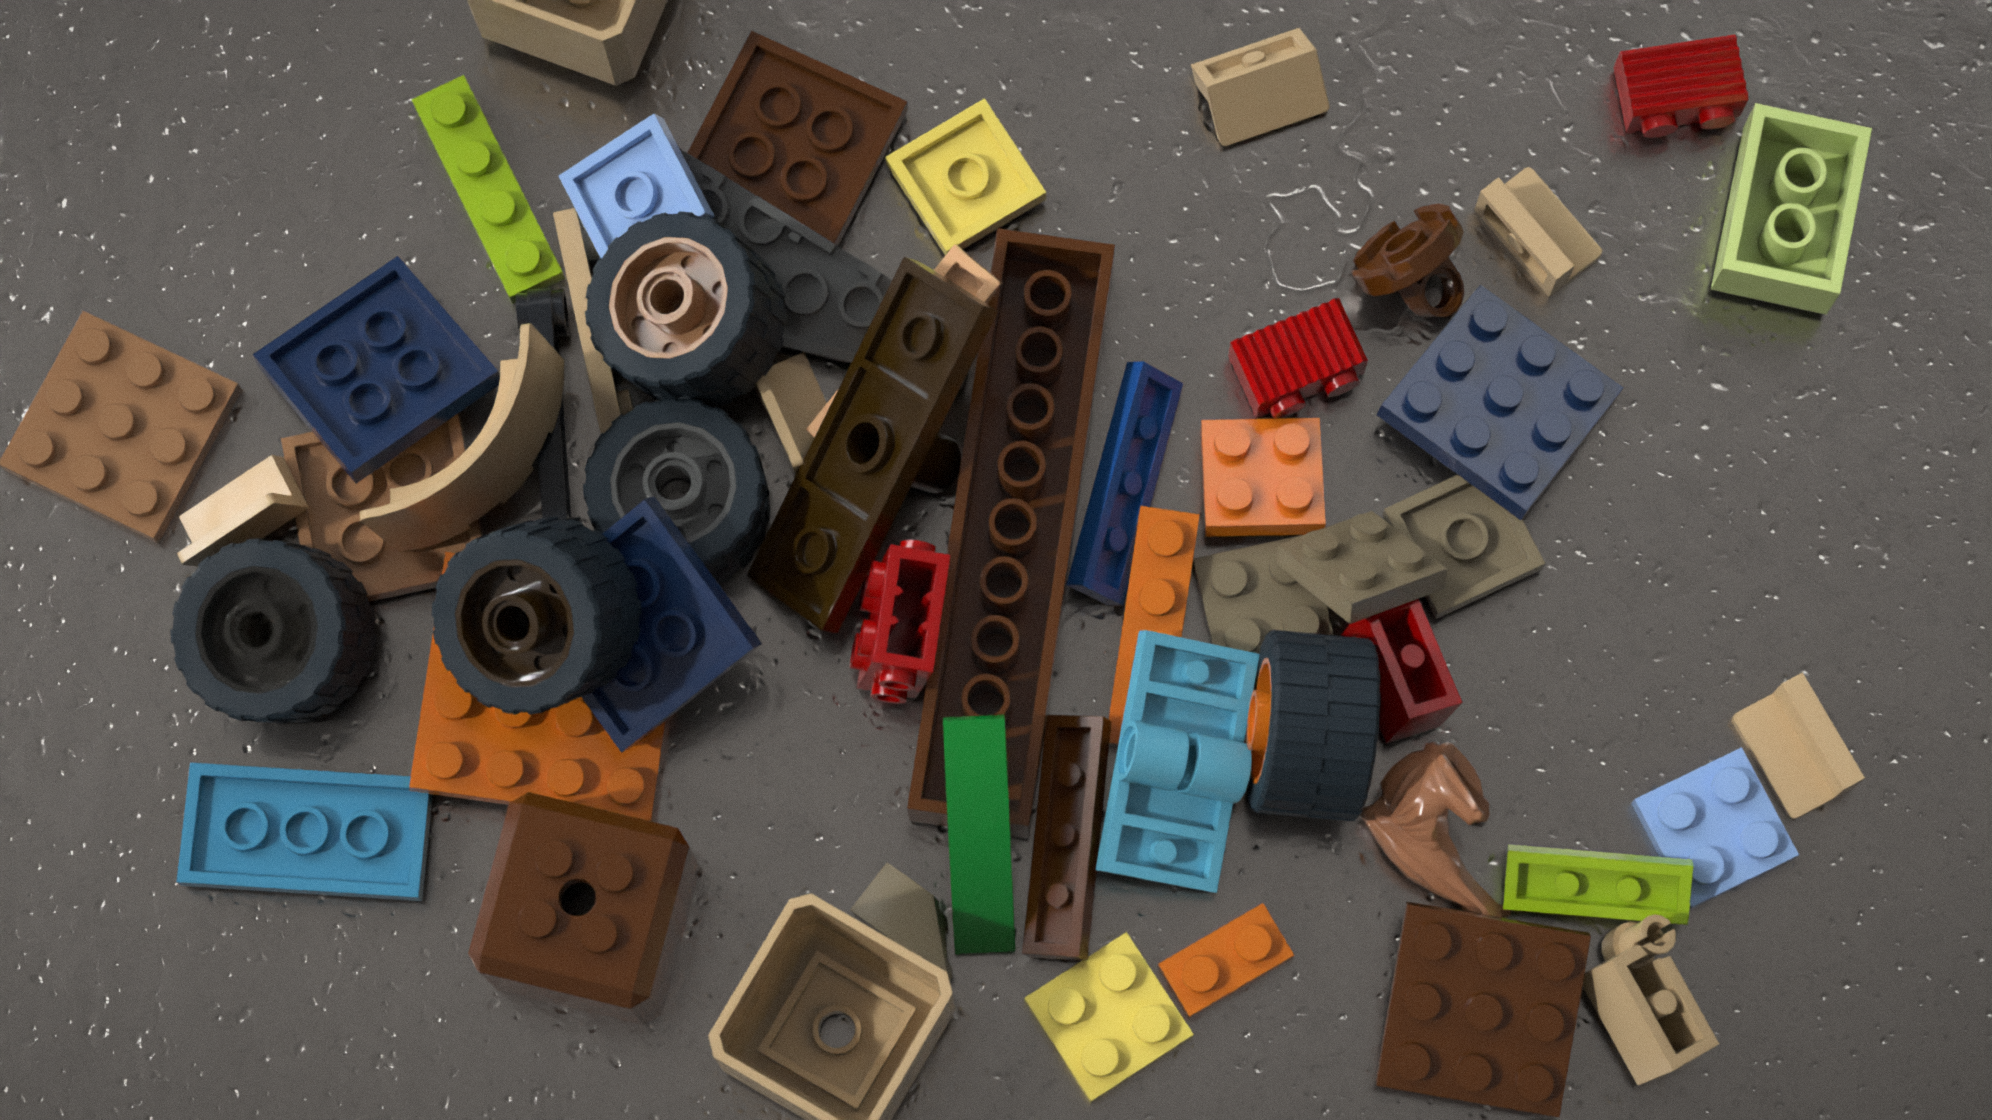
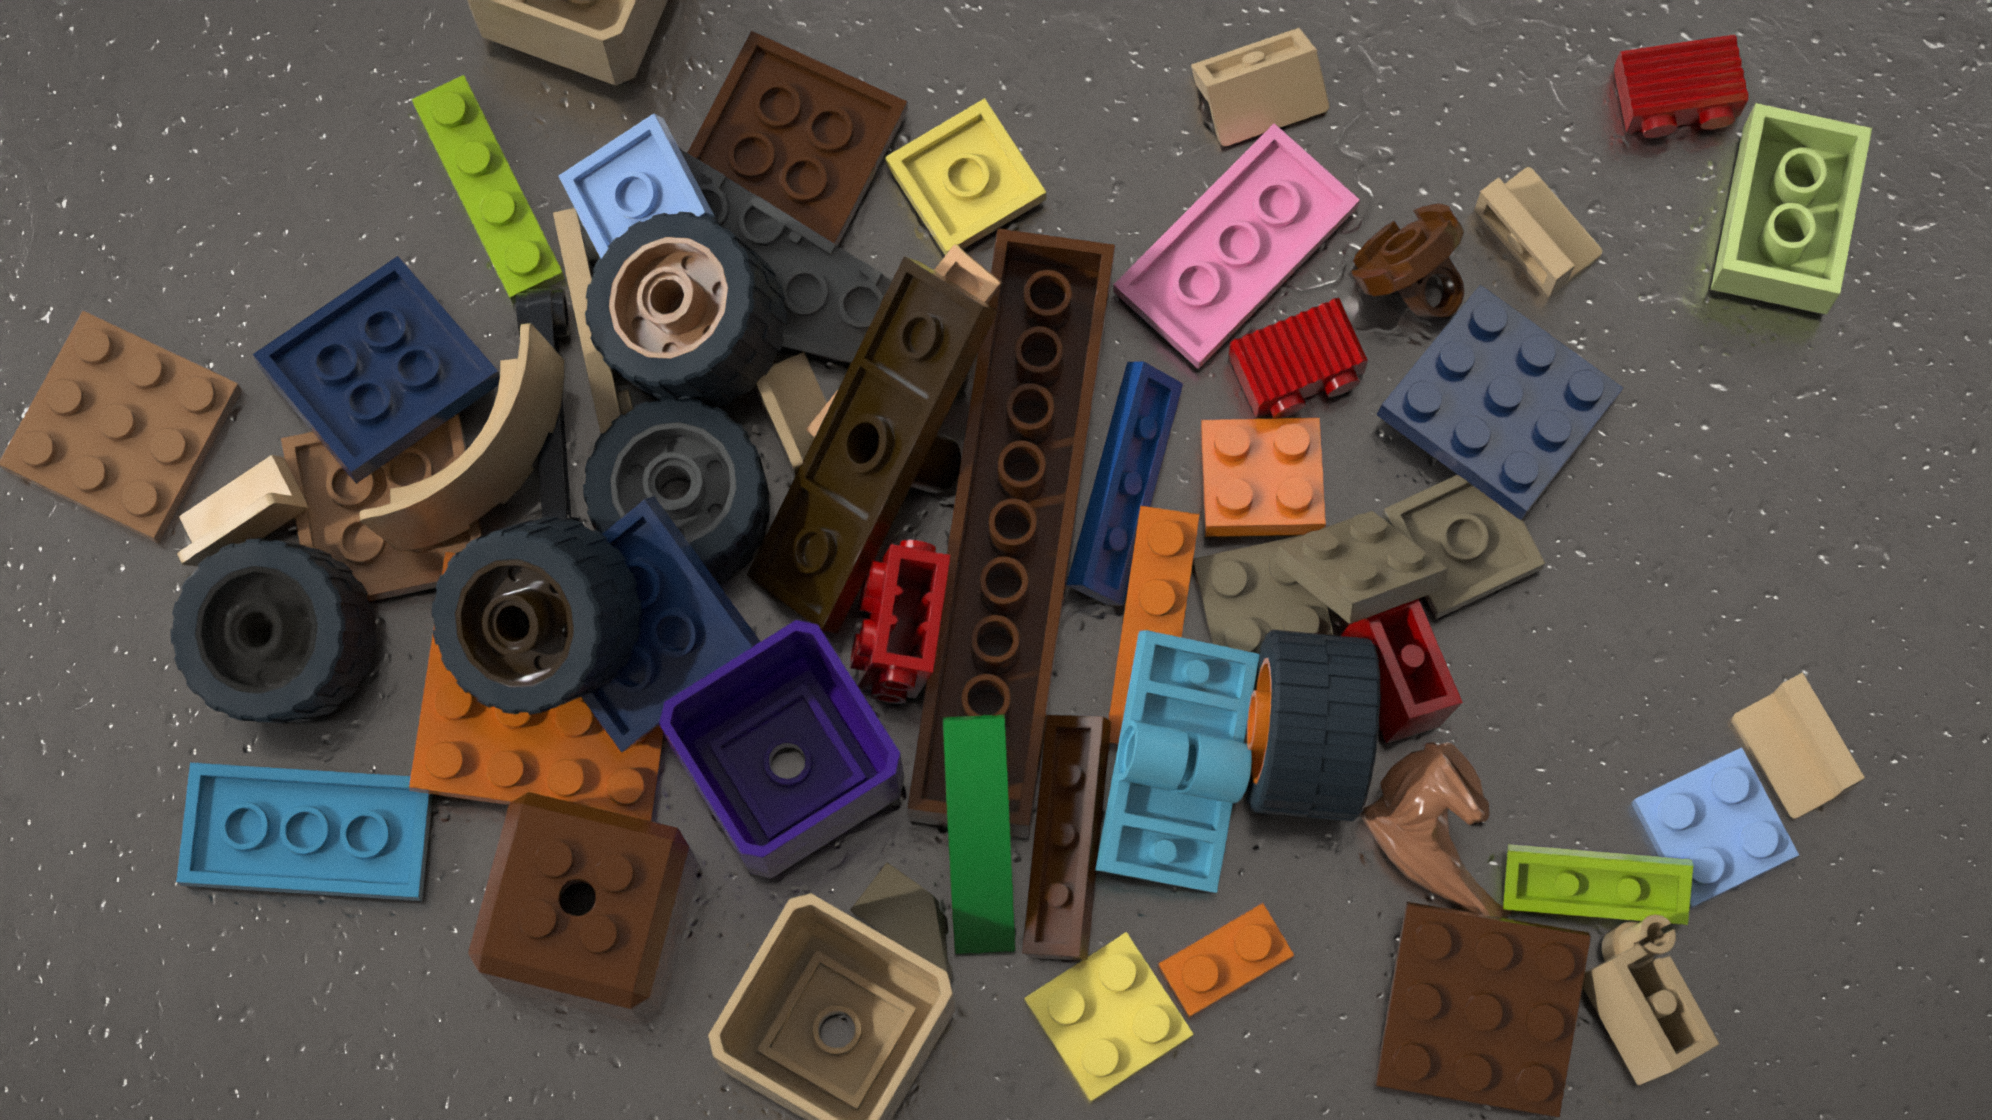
(775, 698): none -> dark purple plate
(1236, 246): none -> bright pink plate

